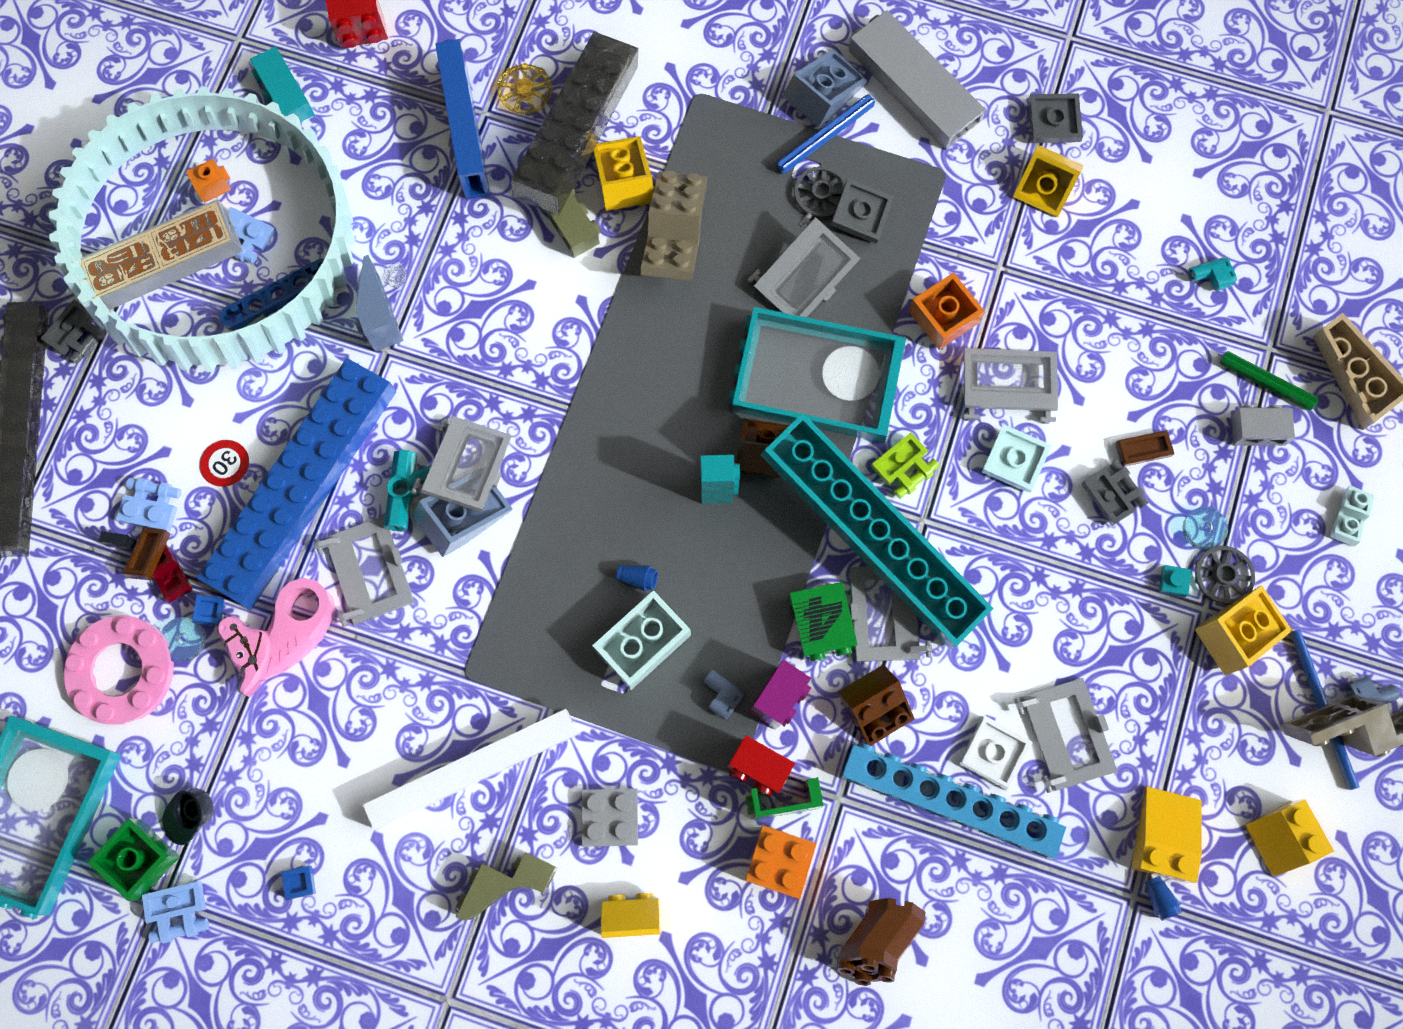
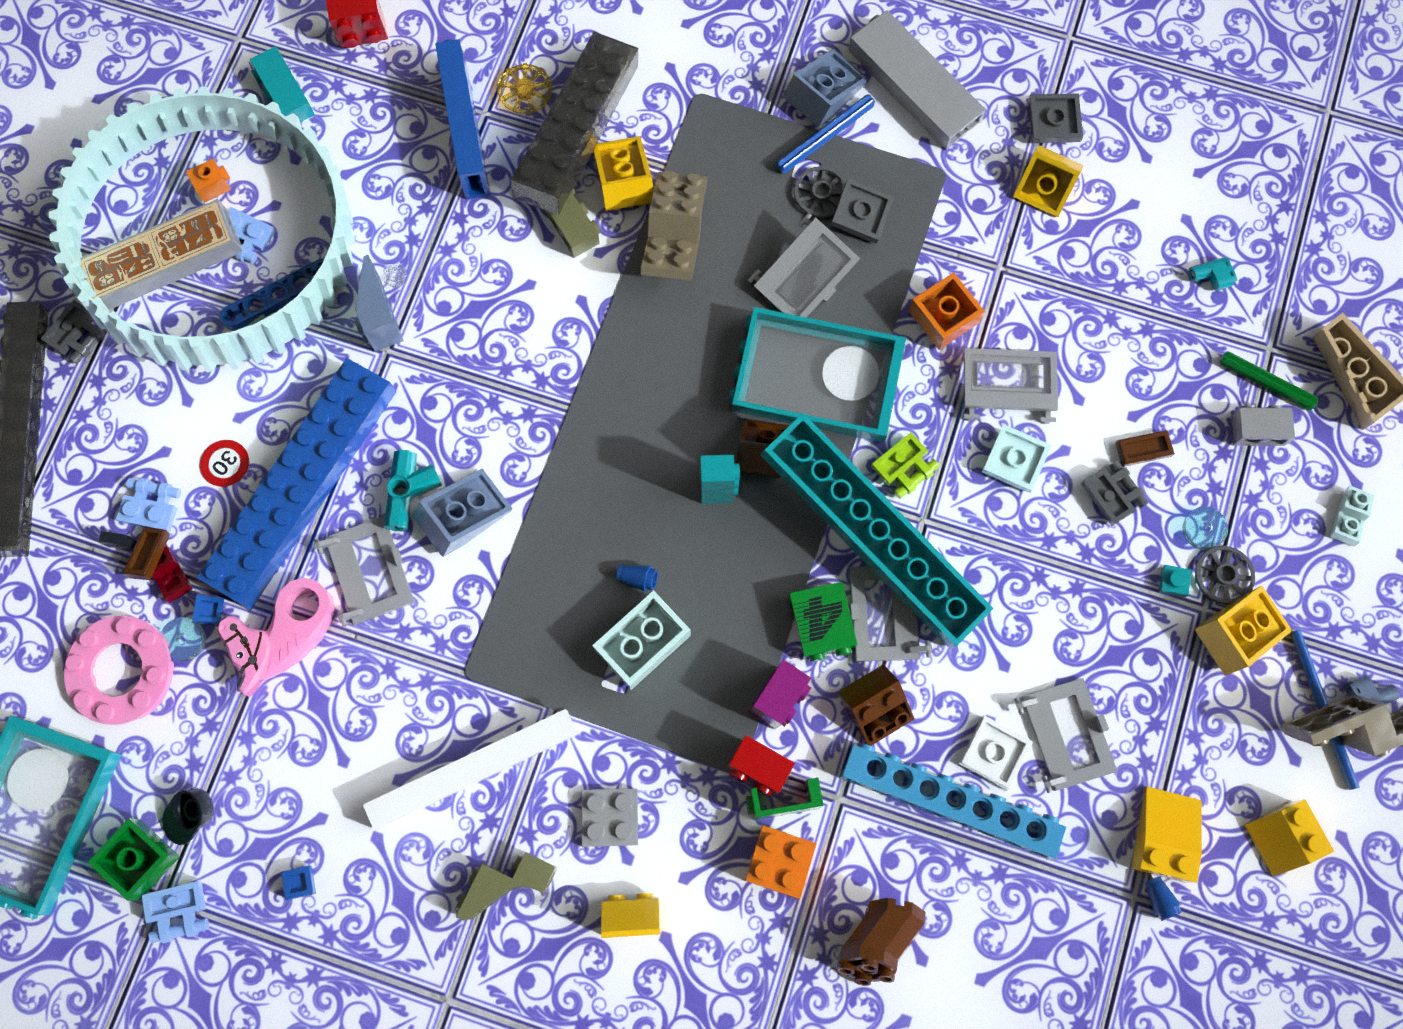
(465, 464): piece -> none
(728, 695): sand blue piece -> none

